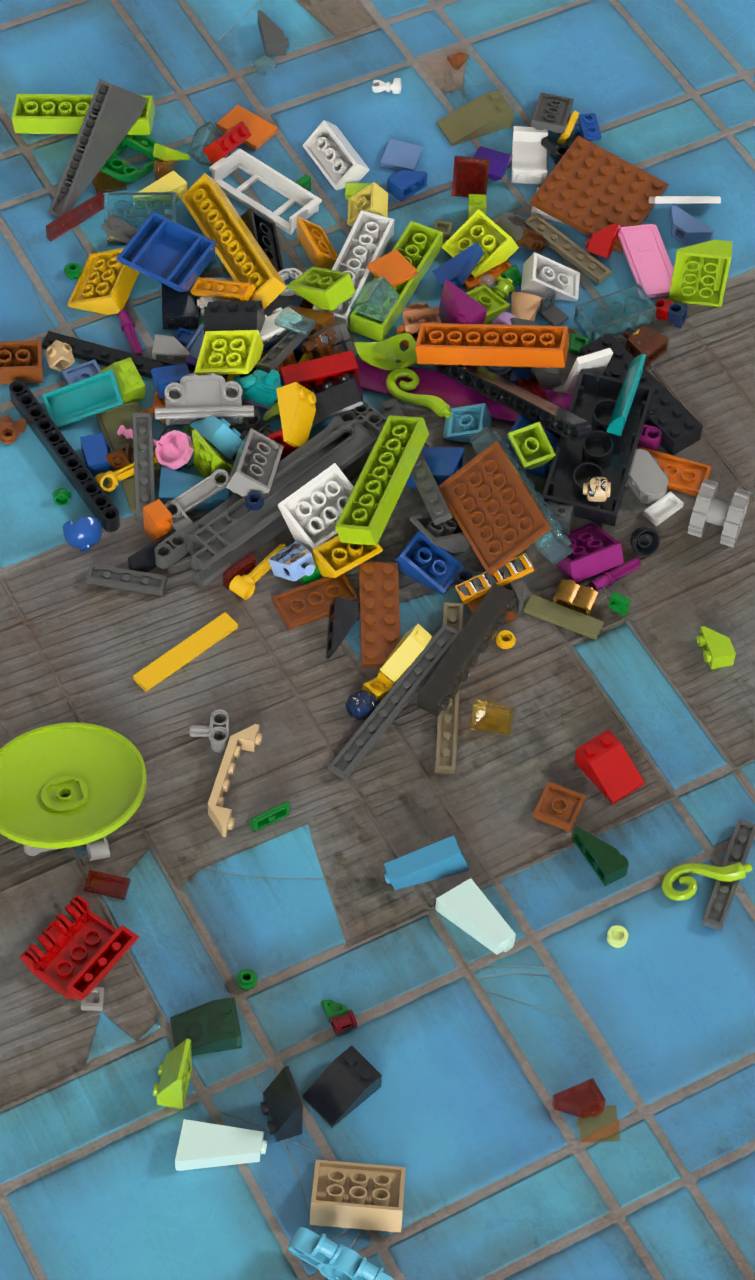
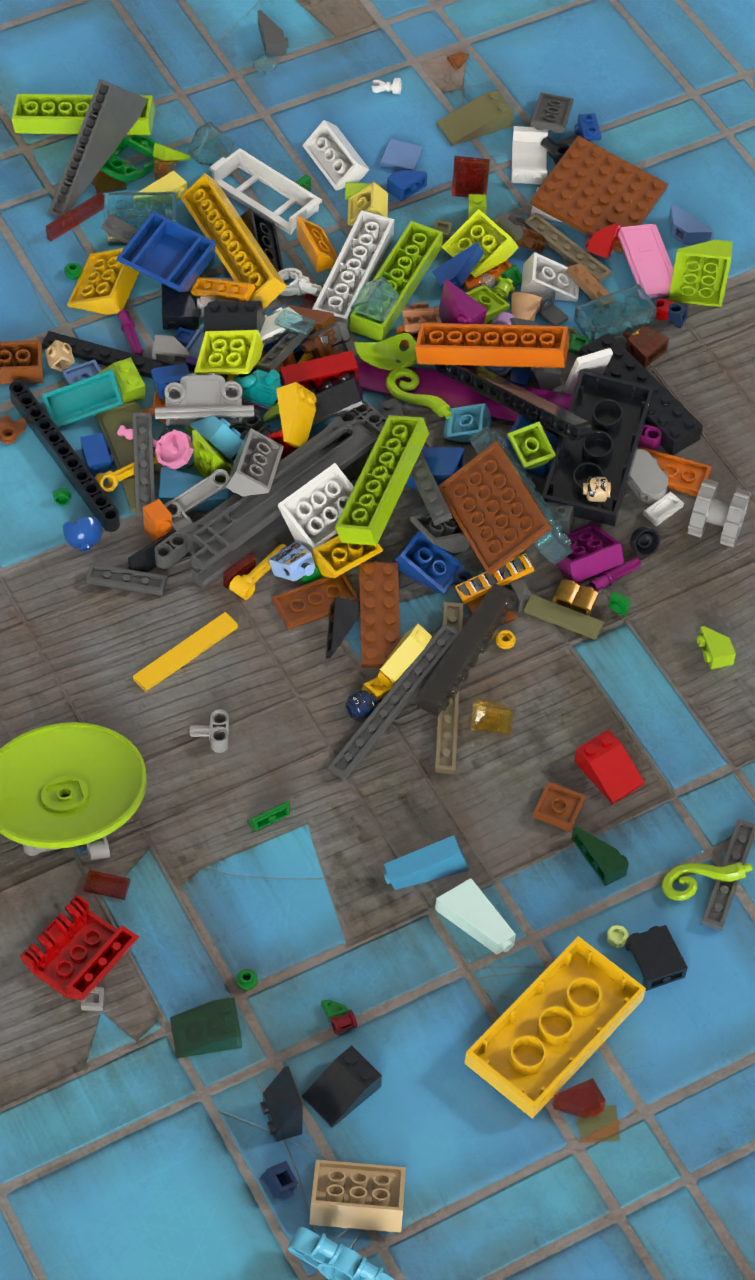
(120, 457): reddish brown bracket -> none
(175, 1076): lime slope -> none
(217, 1145): light aqua slope -> none
(227, 142): red brick -> none
(243, 740): tan slope -> none
(254, 497): dark blue plate -> none
(258, 127): orange tile -> none
(280, 1181): none -> dark blue brick
(324, 287): lime slope -> none
(393, 268): orange tile -> none
(498, 161): dark purple slope -> none
(533, 387): clear red tile -> none
(554, 1026): none -> yellow plate
(569, 127): yellow tile -> none
(586, 281): none -> medium nougat plate
(626, 395): teal slope -> none
(657, 957): none -> black panel
(684, 199): white tile -> none

